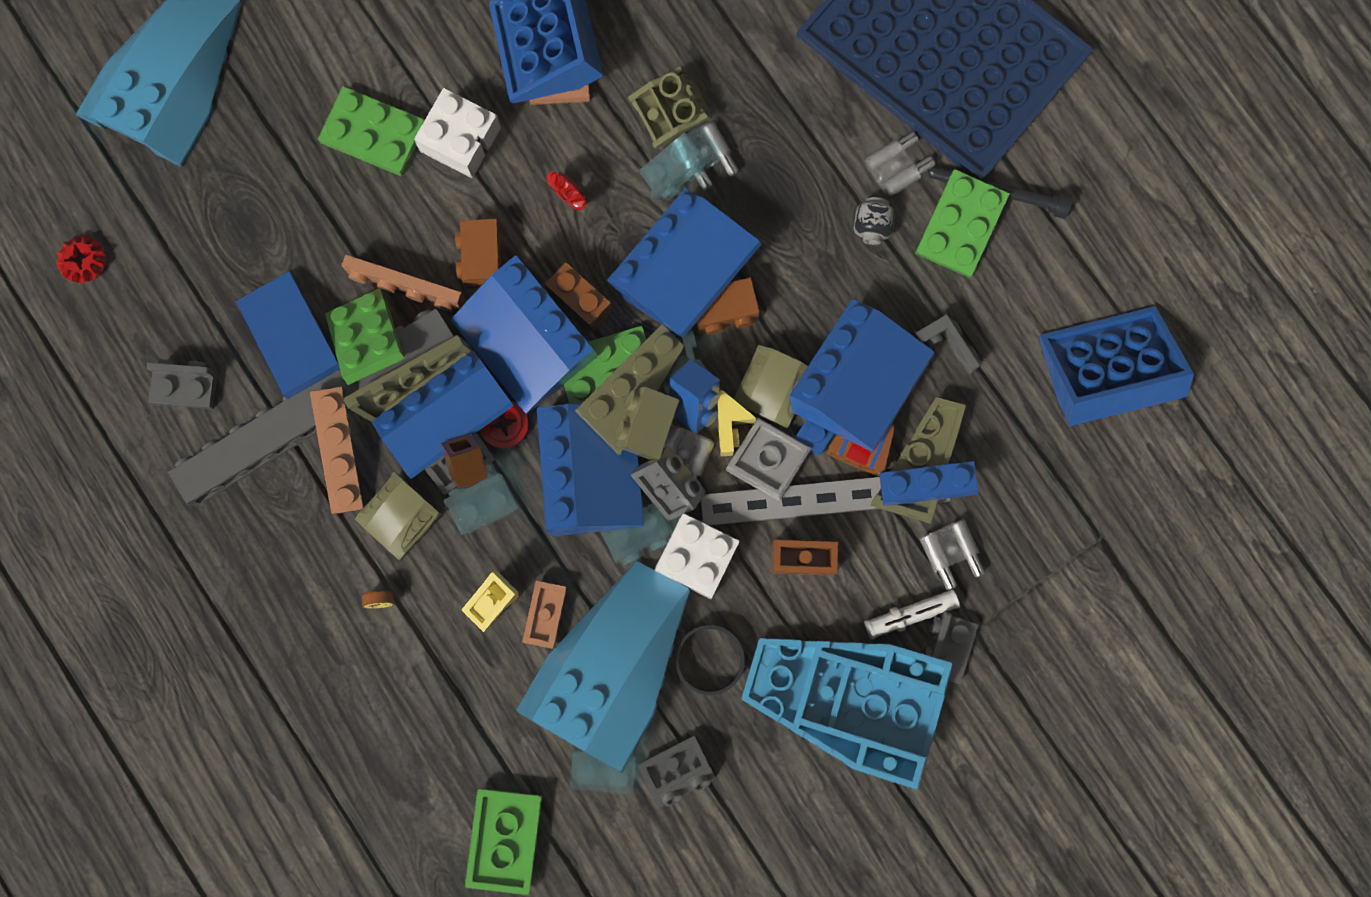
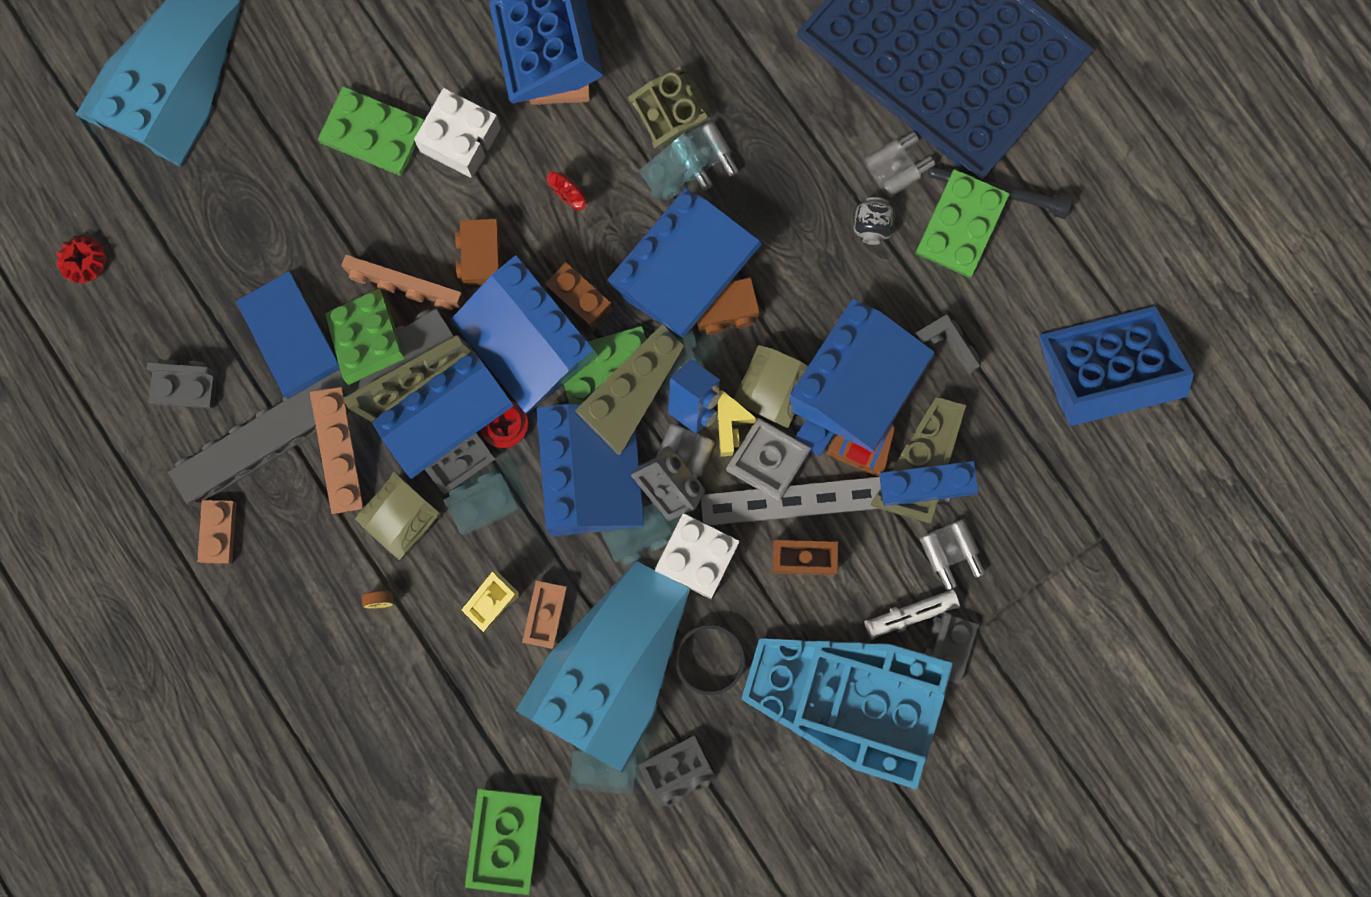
(217, 532): none -> nougat plate
(464, 460): reddish brown brick -> none
(646, 422): olive brick -> none

